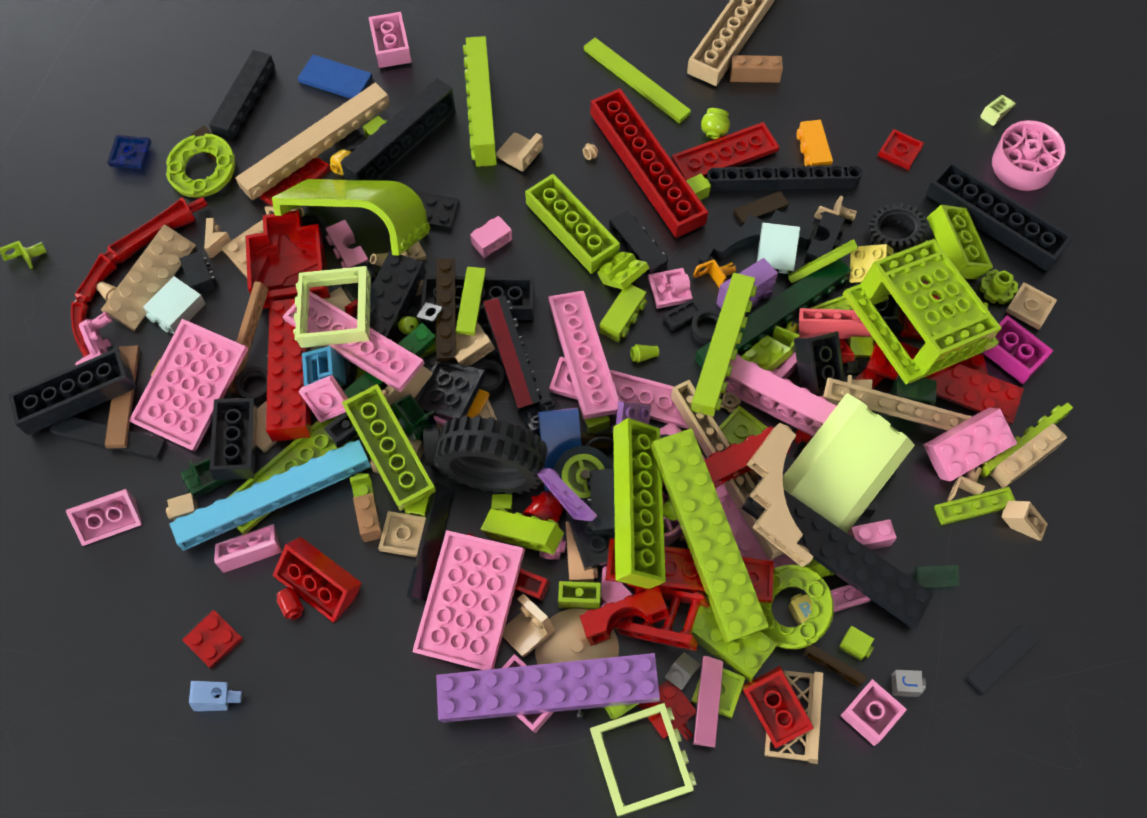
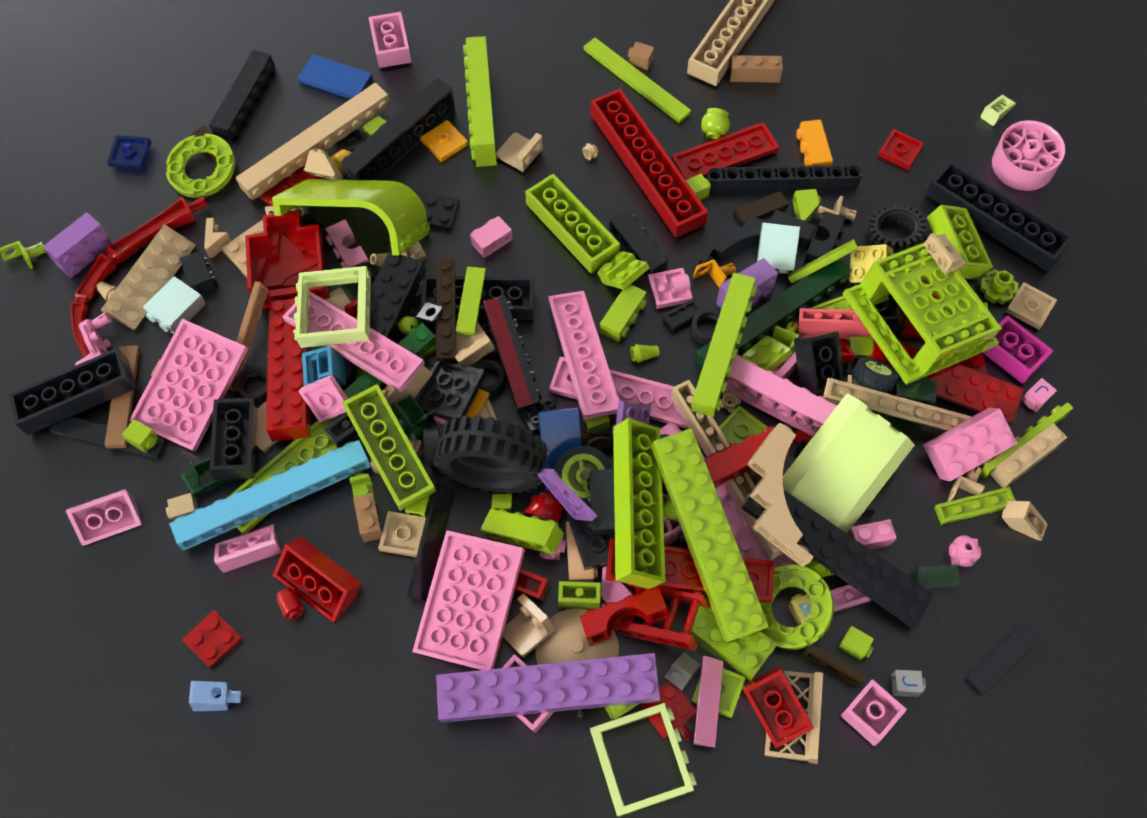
(78, 245): none -> medium lavender brick
(140, 436): none -> lime brick
(322, 165): none -> tan slope
(444, 141): none -> light orange plate
(641, 55): none -> medium nougat brick
(806, 204): none -> lime slope
(875, 374): none -> black wheel
(944, 253): none -> tan bracket
(964, 551): none -> bright pink brick
(1038, 395): none -> bright pink brick

